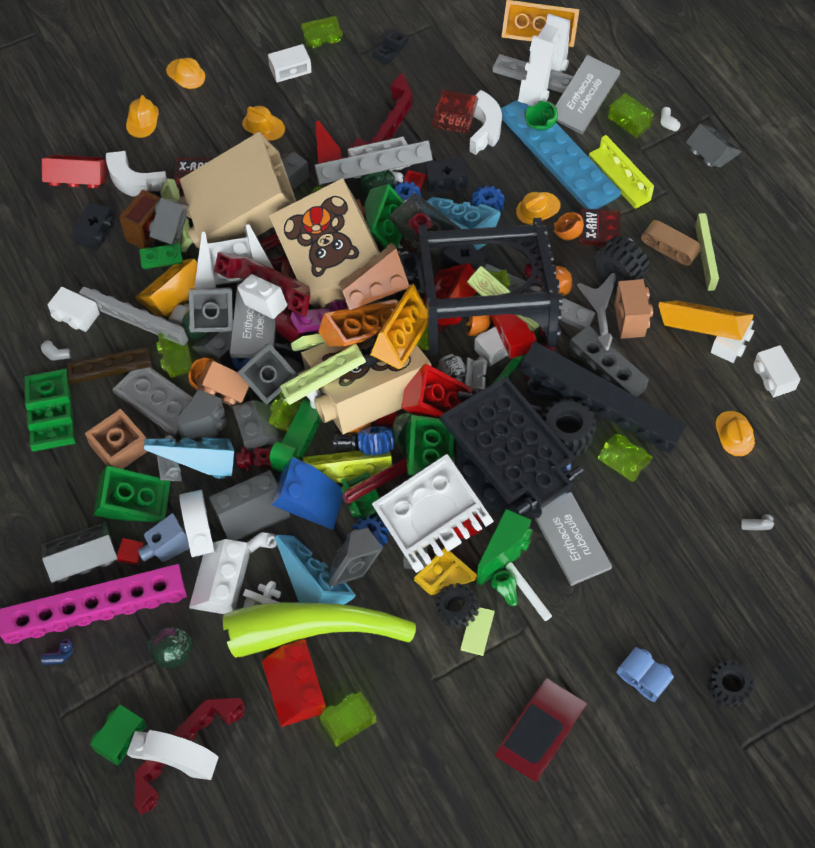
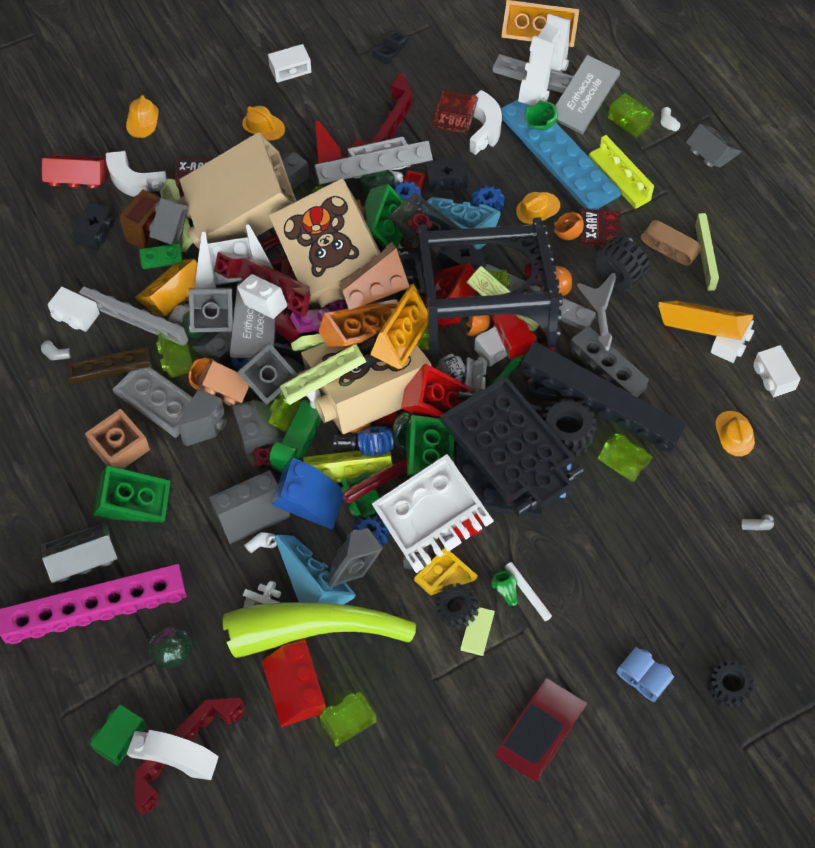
(49, 410): green slope -> none
(63, 653): dark blue arm -> none
(128, 552): red tile -> none
(165, 540): sand blue torso -> none
(169, 469): light grey hinge -> none
(186, 73): light orange piece -> none
(196, 523): white arch -> none
(209, 456): medium azure wedge -> none
(221, 577): white slope -> none
(244, 459): dark red plate -> none
(321, 31): clear neon green bracket -> none
(505, 546): green slope -> none
(572, 540): light grey tile -> none
(632, 308): nougat brick -> none

